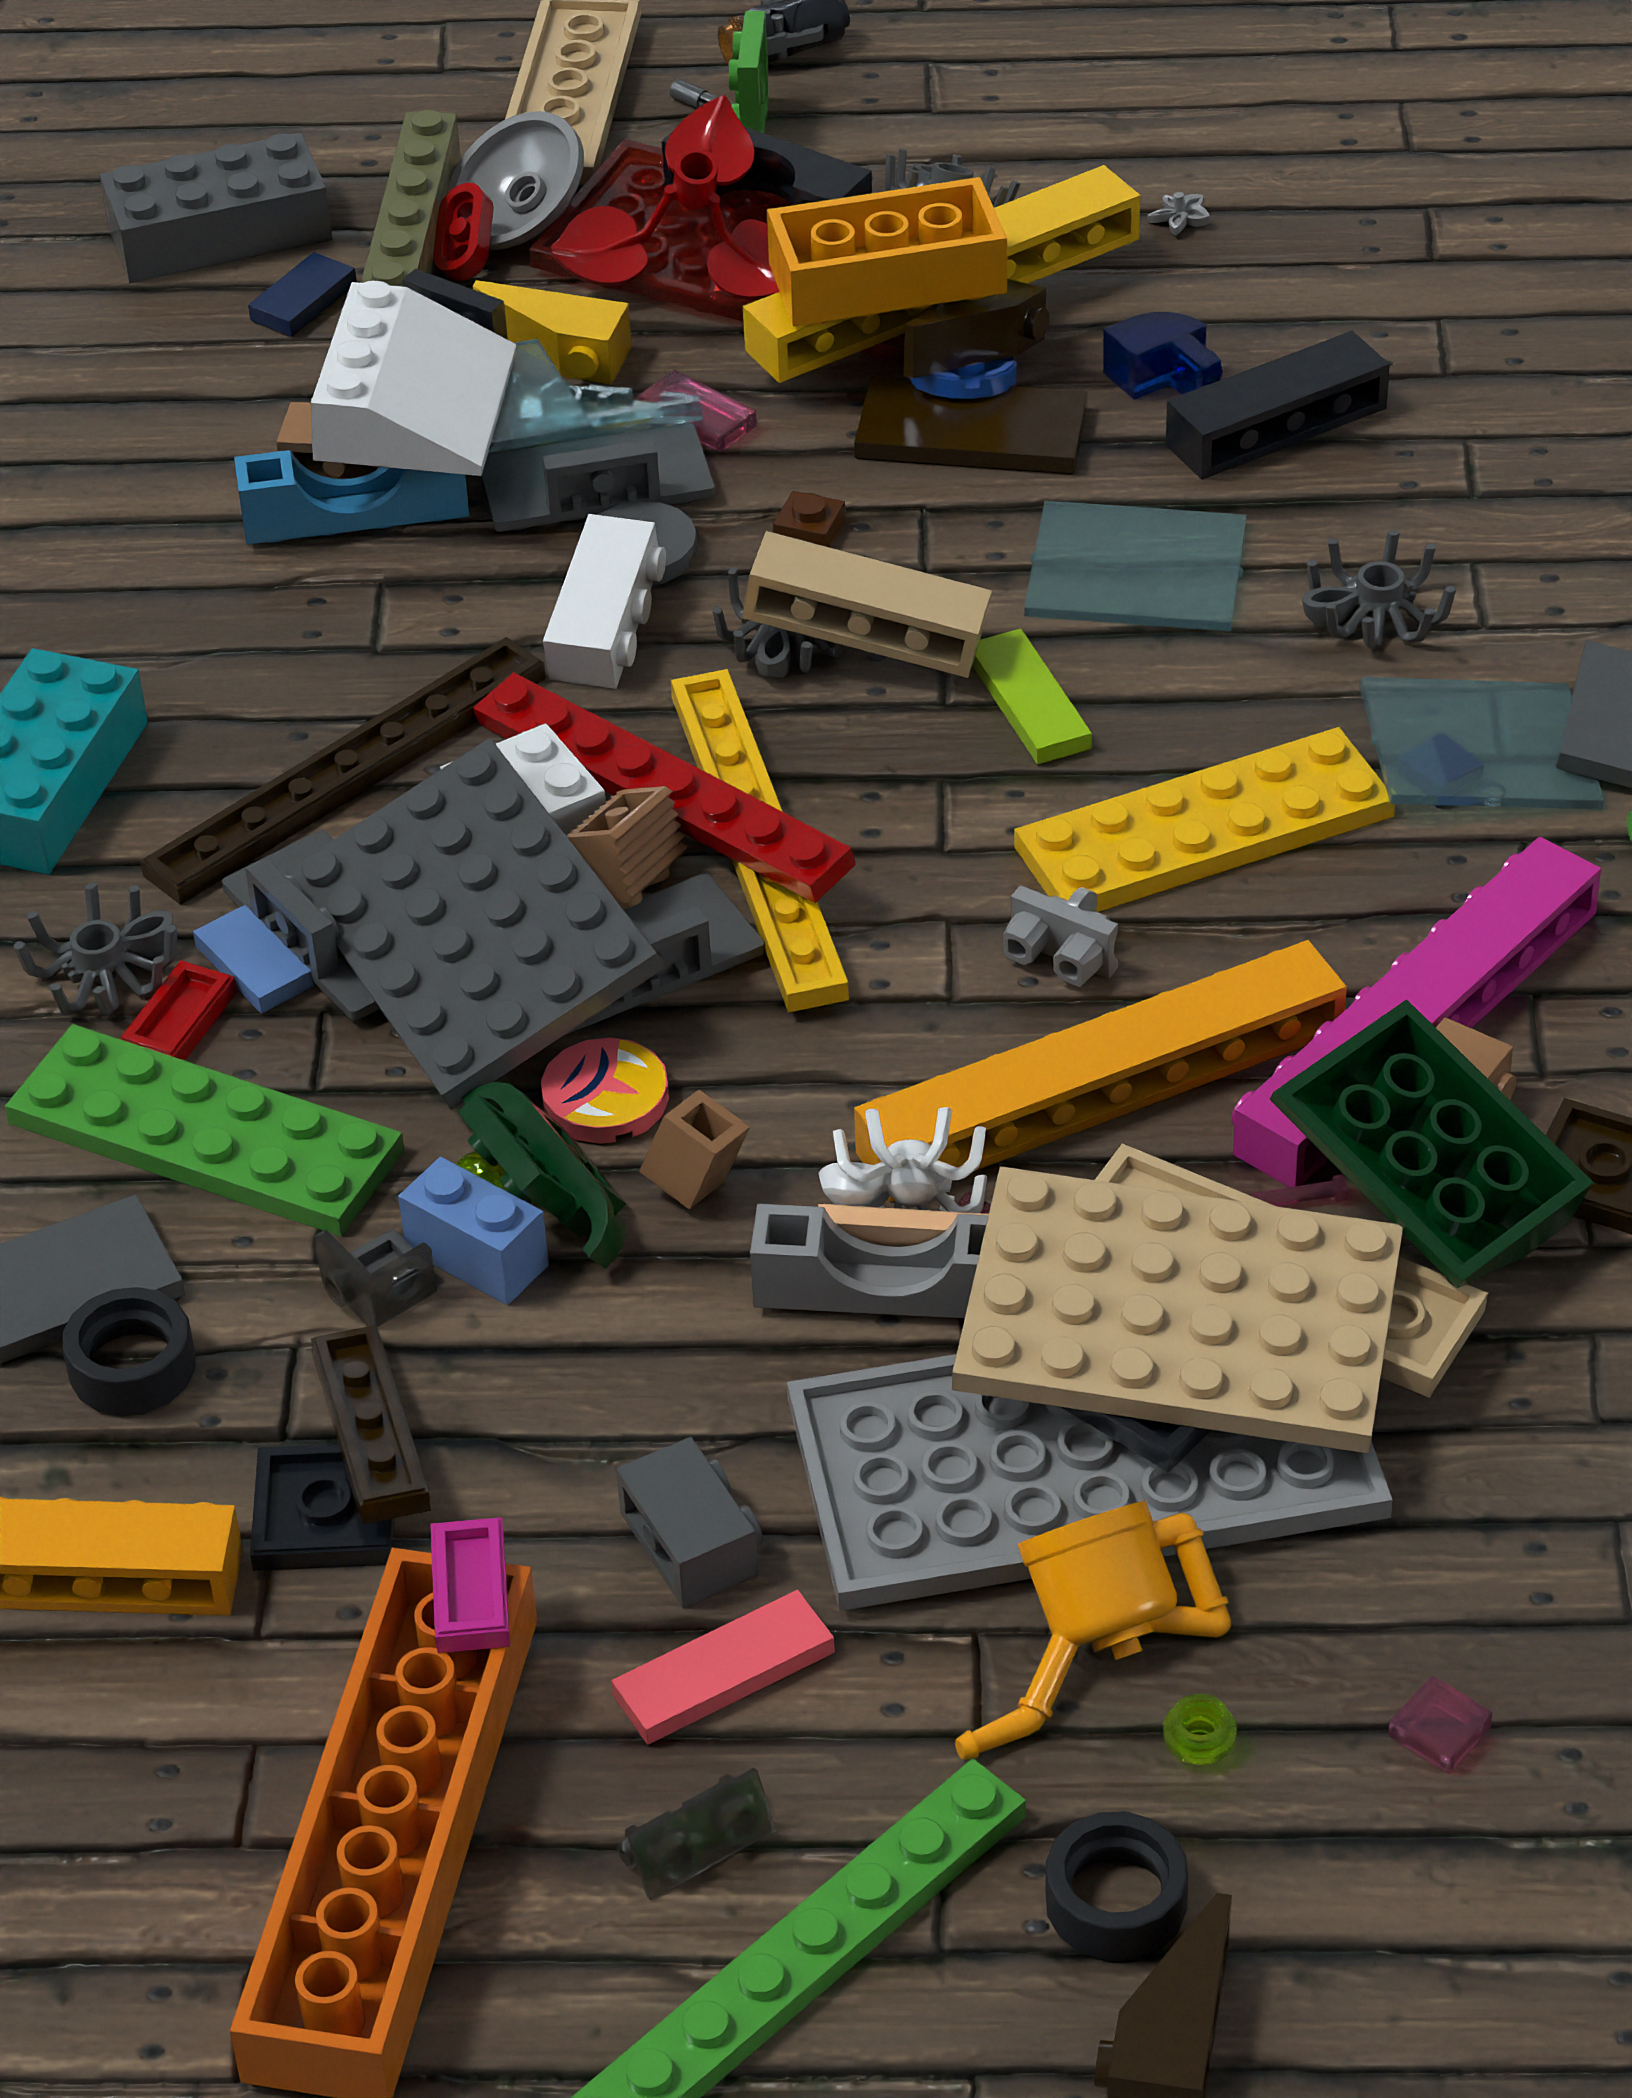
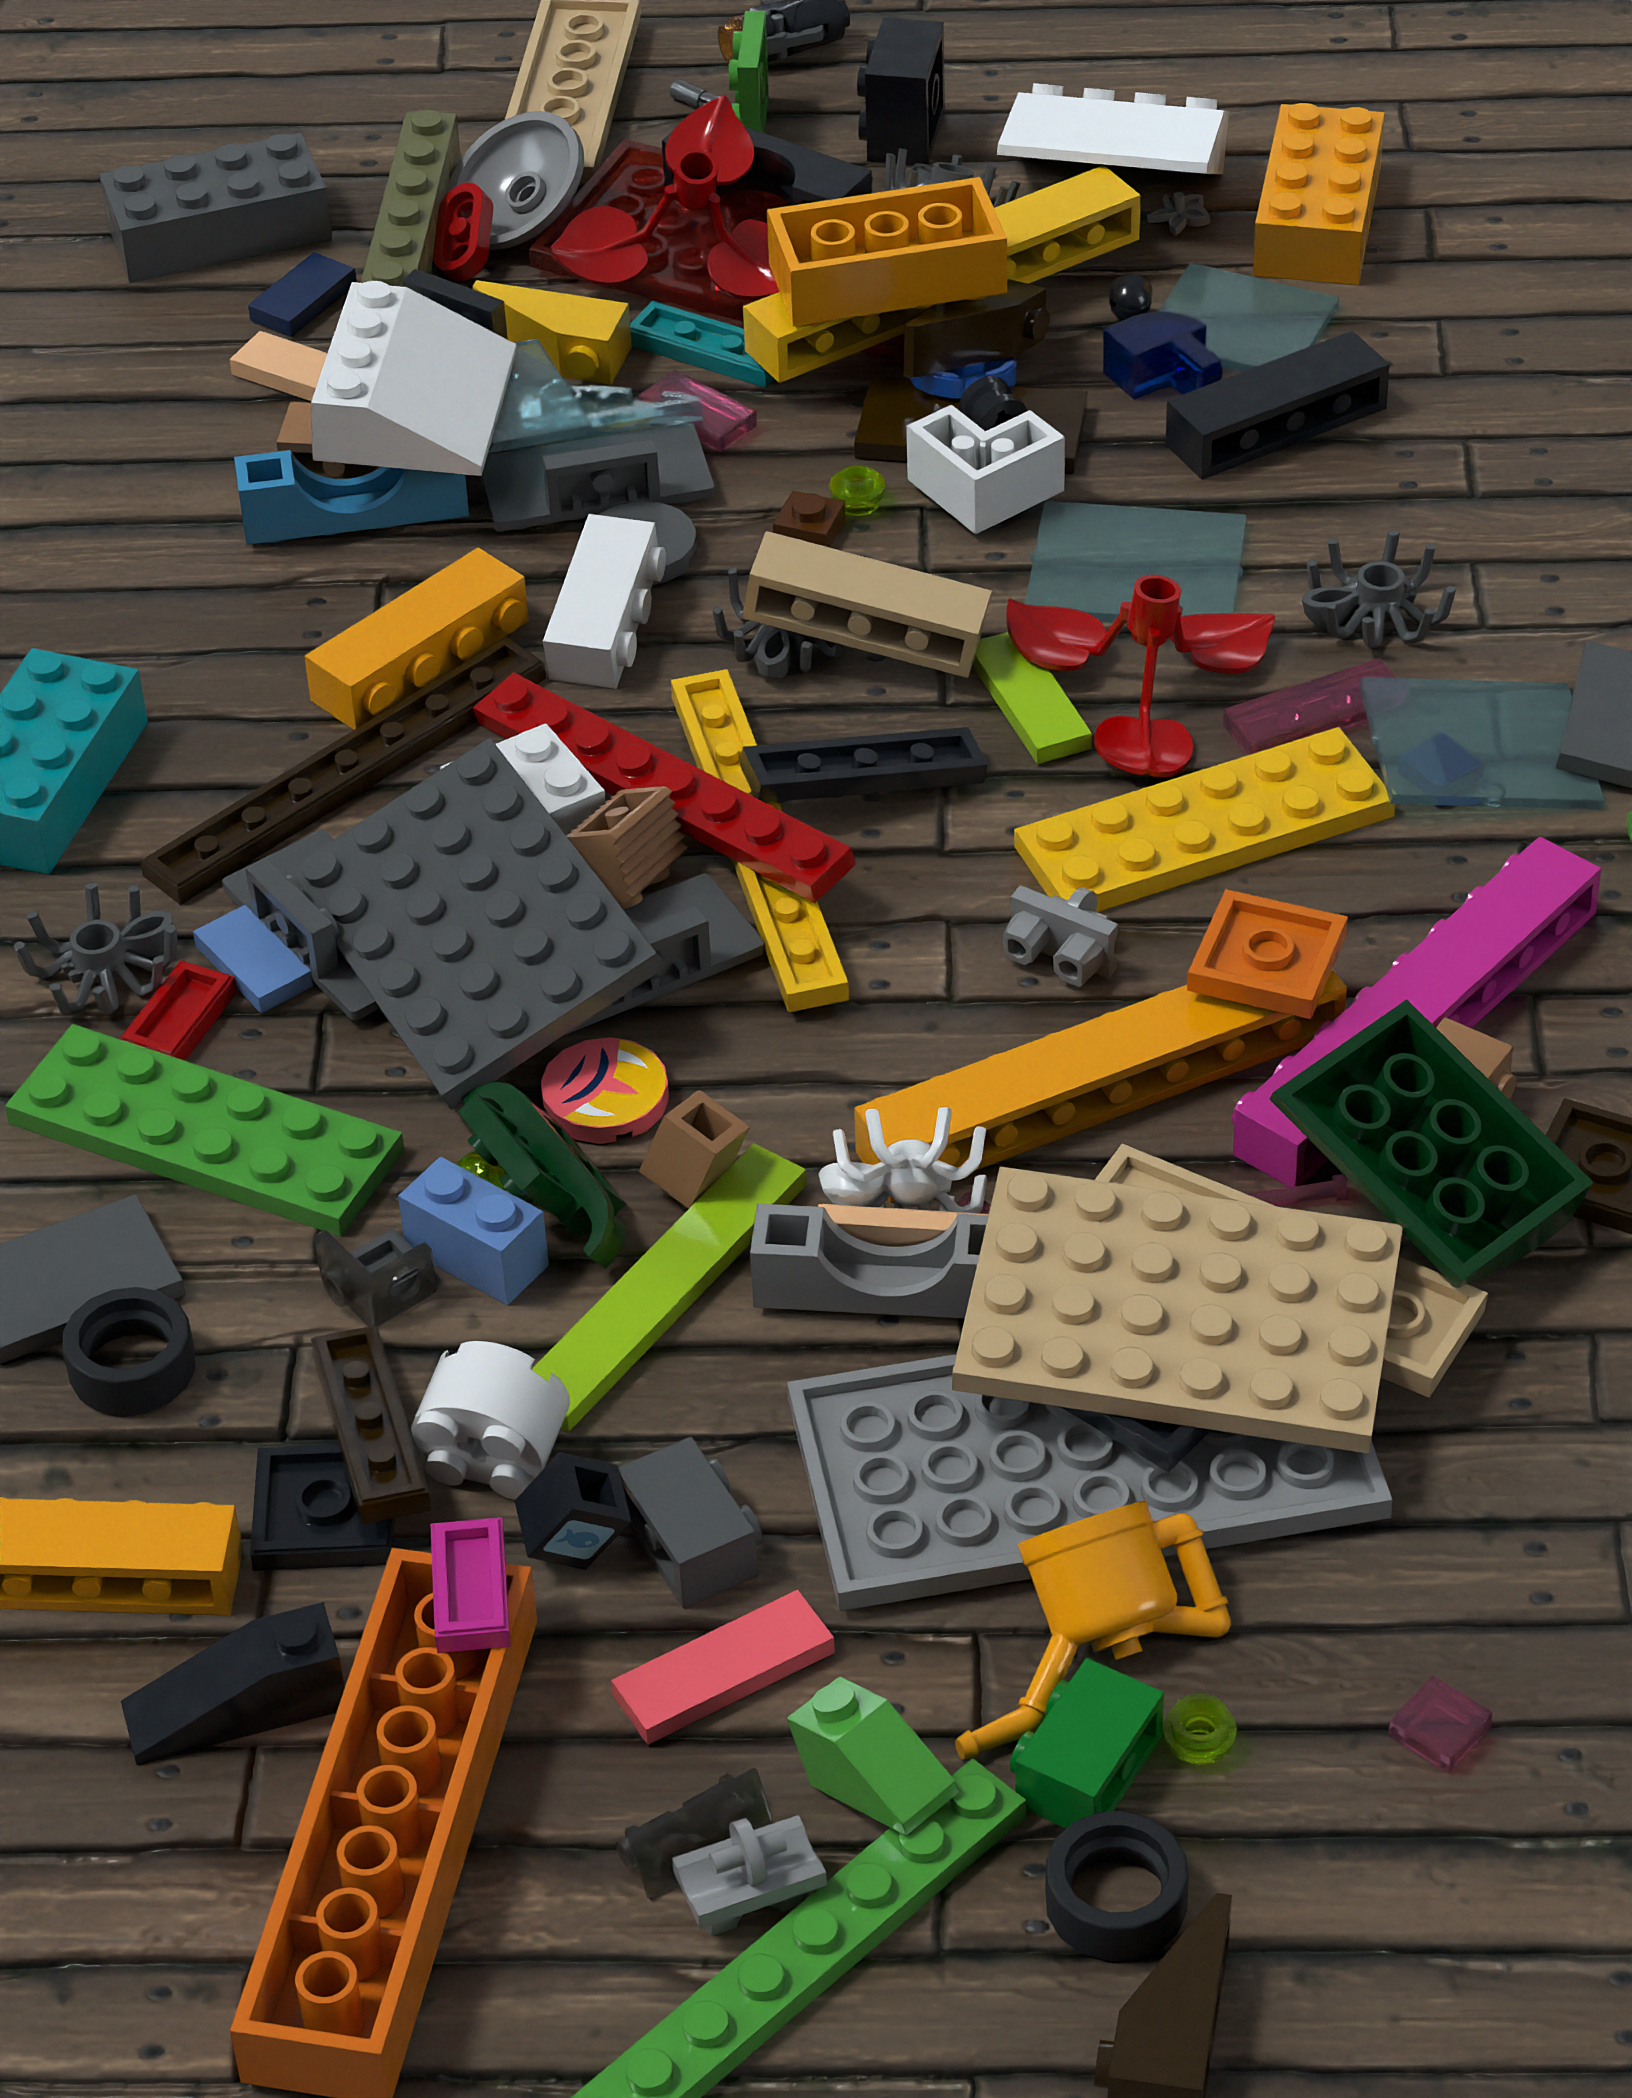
(243, 1685): none -> black slope
(279, 364): none -> light nougat tile
(417, 638): none -> light orange brick
(489, 1418): none -> white brick
(572, 1511): none -> black brick
(667, 1279): none -> lime tile
(696, 342): none -> teal tile
(748, 1873): none -> light grey hips
(859, 488): none -> clear neon green plate
(863, 765): none -> black plate
(869, 1756): none -> bright green slope
(902, 90): none -> black brick
(985, 473): none -> white brick
(990, 403): none -> black wheel
(1088, 1744): none -> green brick
(1116, 131): none -> white slope
(1130, 296): none -> black hinge
(1216, 642): none -> red plant
(1250, 316): none -> clear light blue piece
(1267, 954): none -> orange plate
(1302, 709): none -> clear pink tile
(1318, 194): none -> light orange brick

